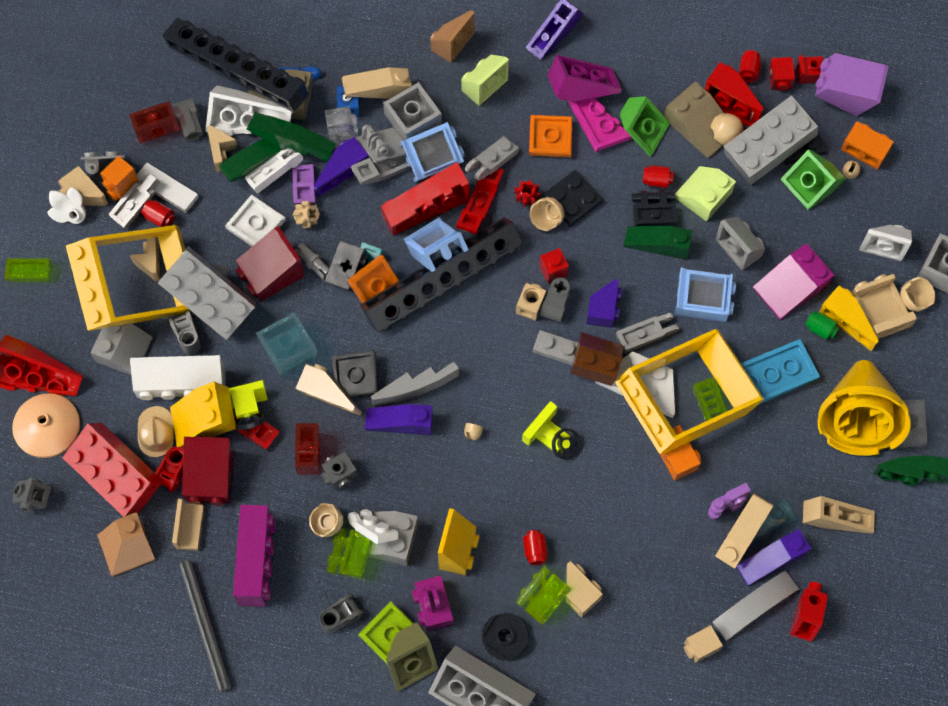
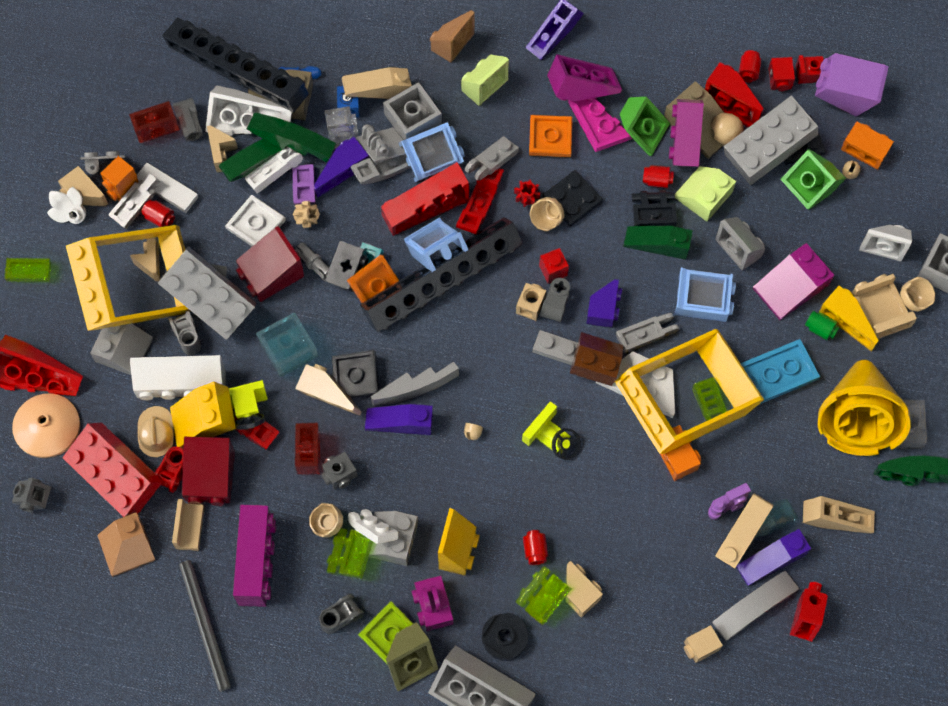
(686, 132): none -> magenta brick

